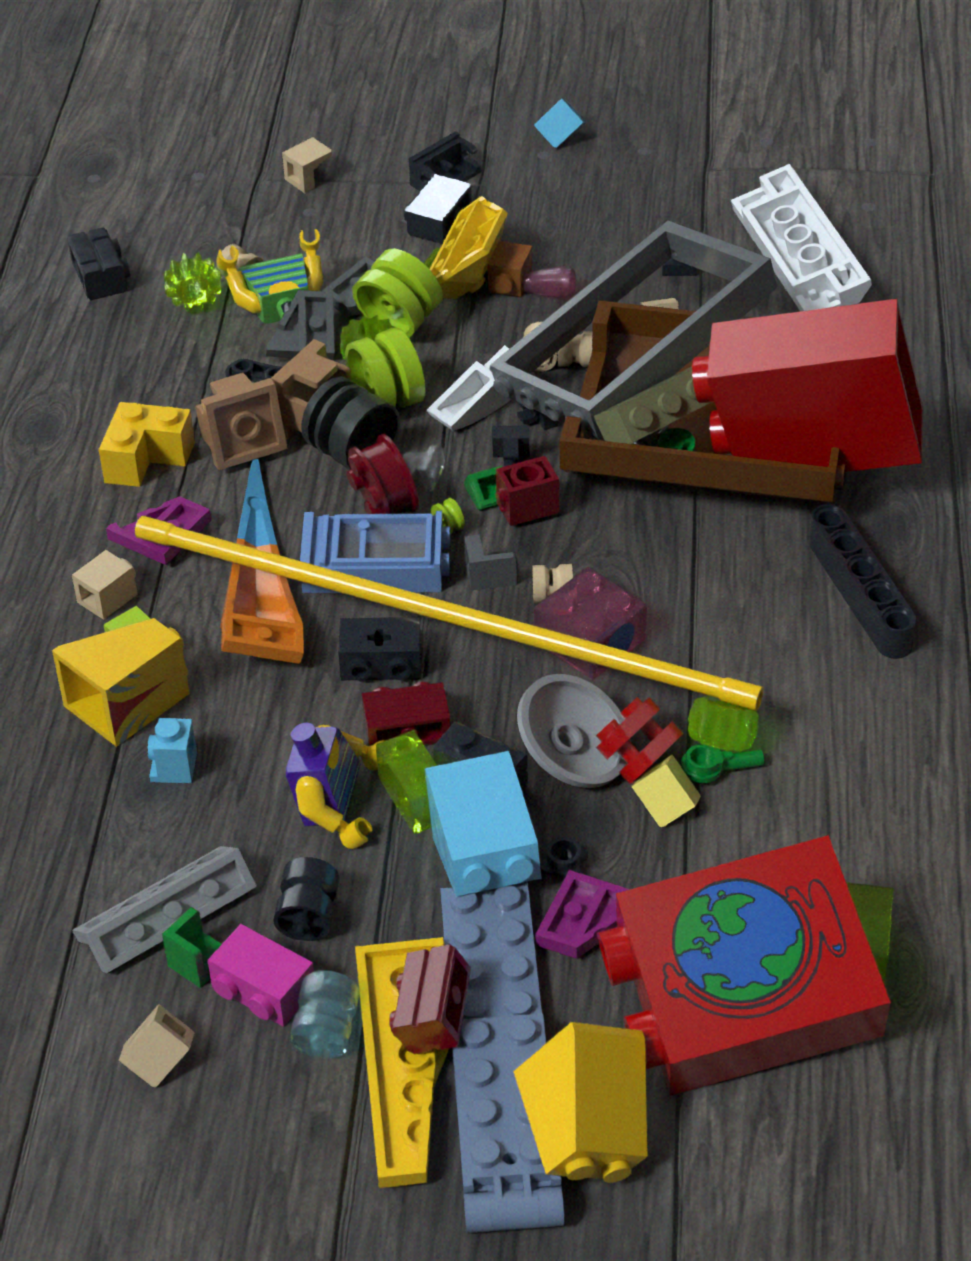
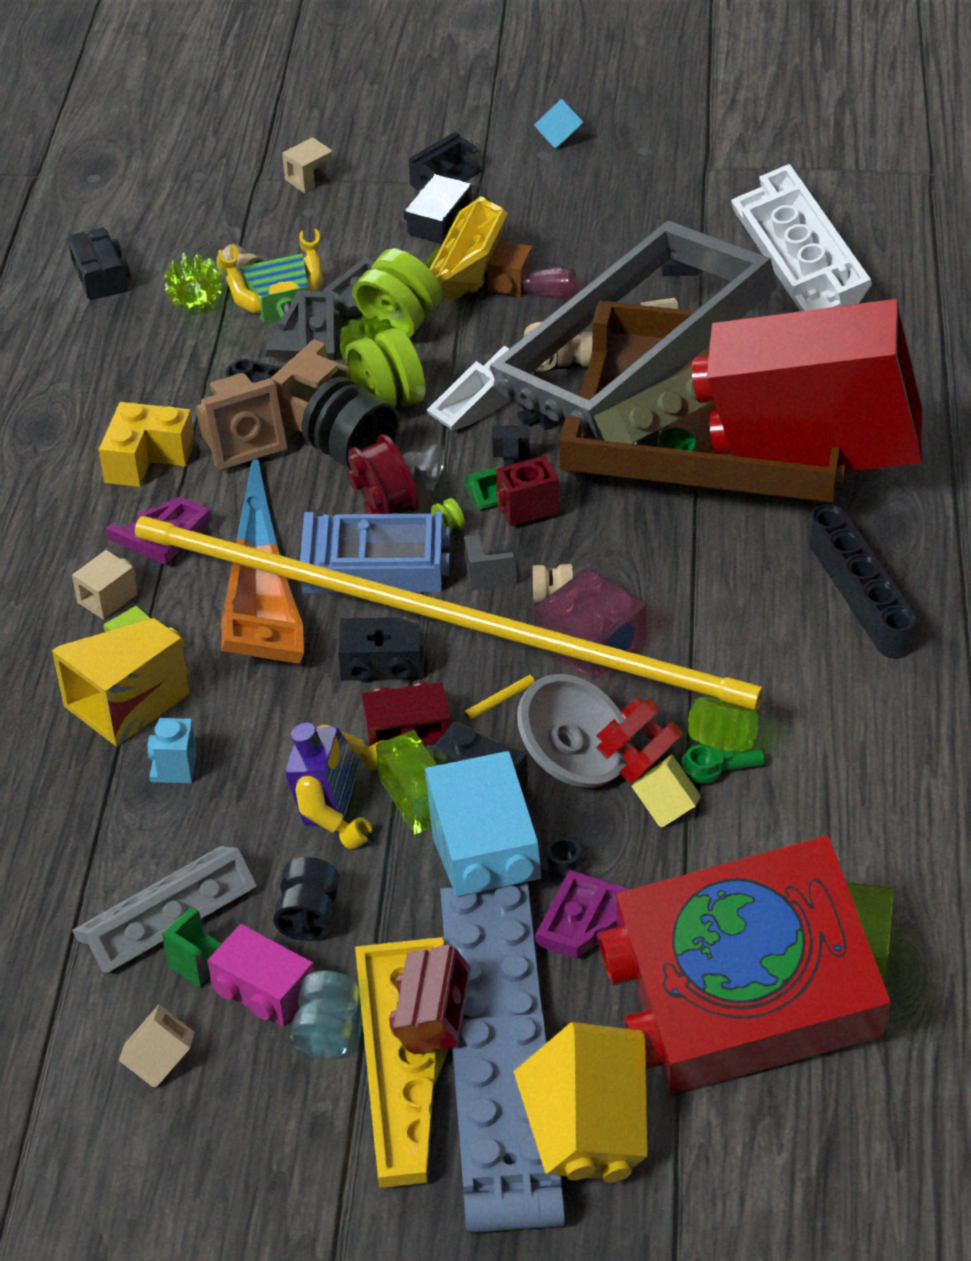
(500, 697): none -> yellow piece

